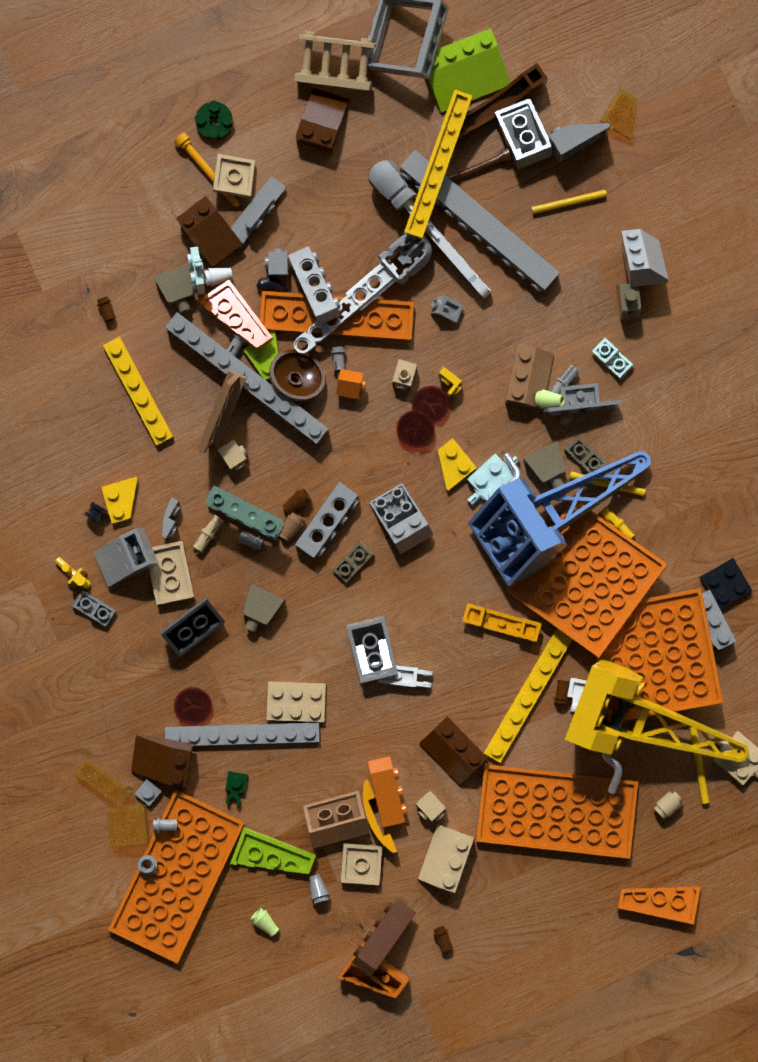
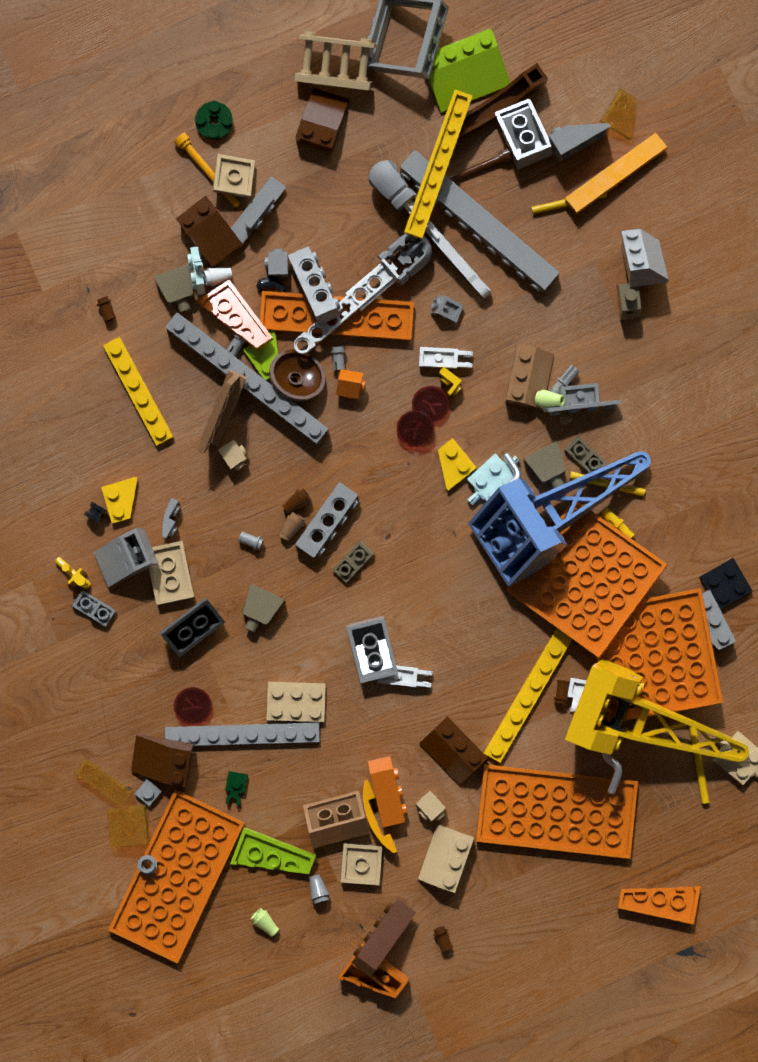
(164, 825): light grey pin -> none
(208, 533): tan pin -> none
(244, 512): sand green fence -> none
(401, 518): light grey slope -> none
(404, 374): tan brick -> none
(443, 357): none -> white hinge
(501, 622): light orange slope -> none
(612, 358): light aqua slope -> none
(616, 173): none -> light orange tile
(668, 804): tan brick -> none

